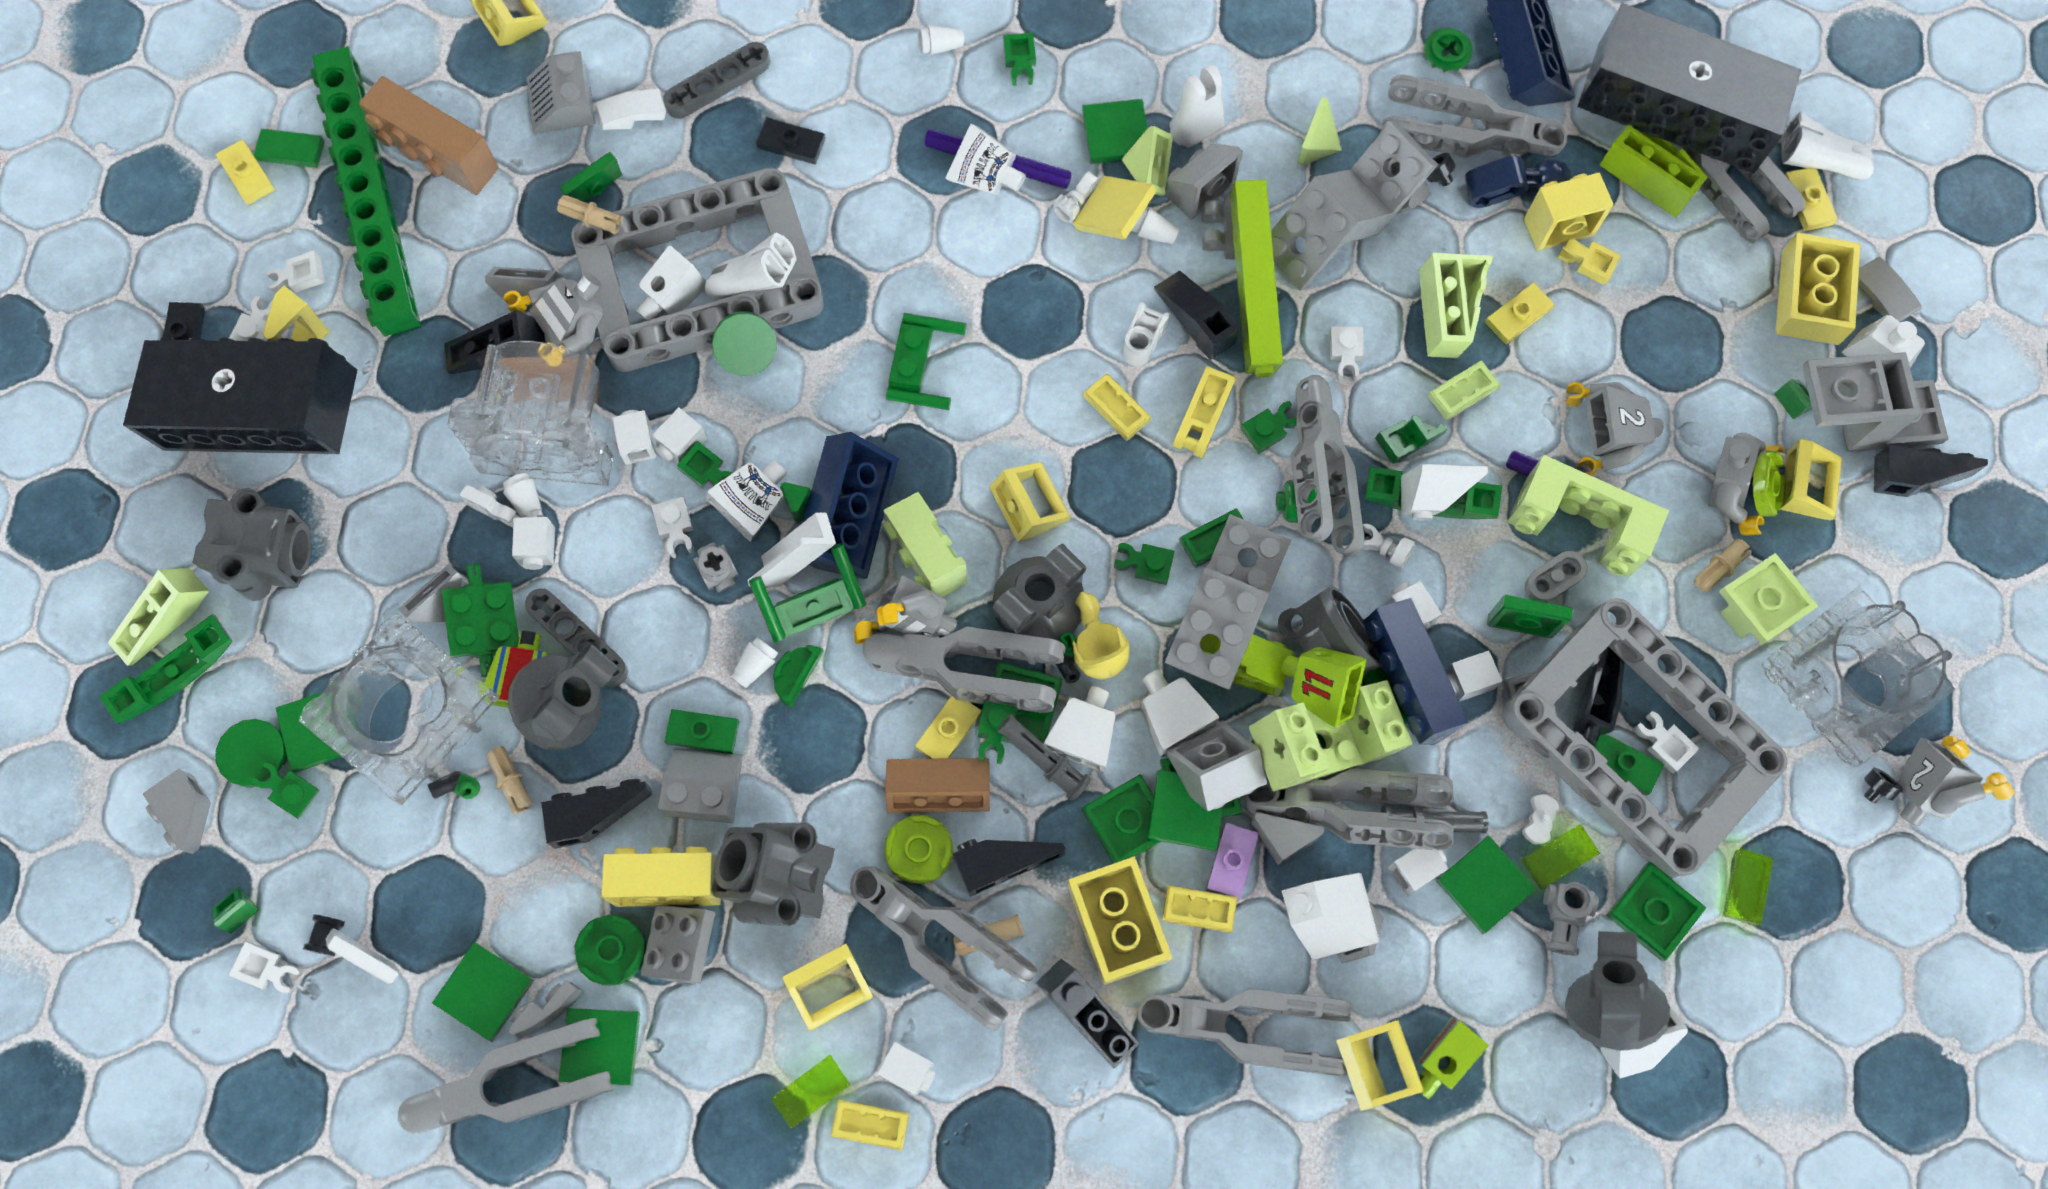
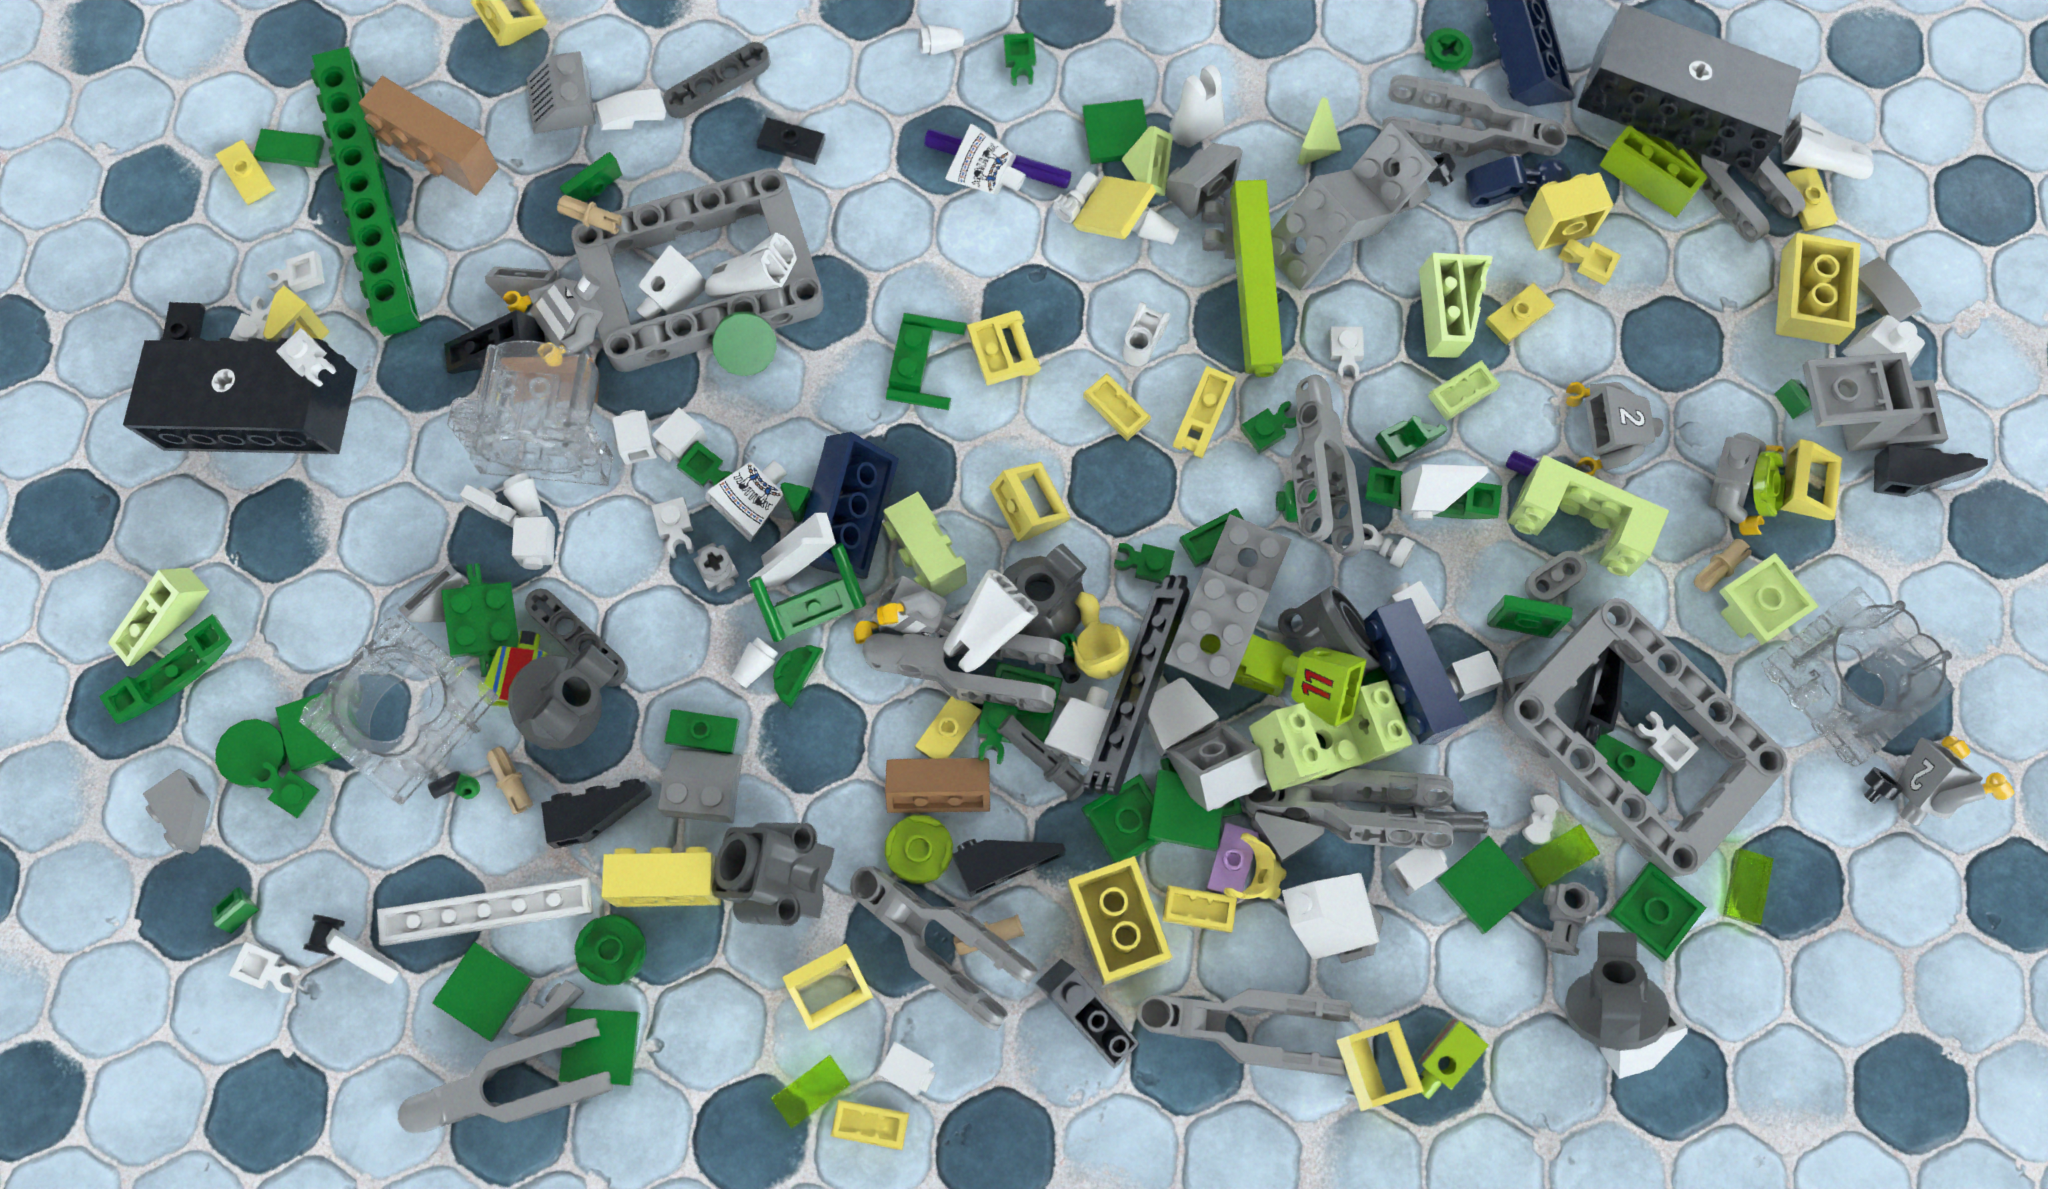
(253, 544): dark grey piece -> none
(305, 356): none -> white plate
(484, 911): none -> white tile
(678, 944): light grey plate -> none
(989, 620): none -> white piece
(993, 350): none -> light yellow plate
(1137, 687): none -> black hinge
(1199, 314): black slope -> none
(1267, 873): none -> light yellow helmet

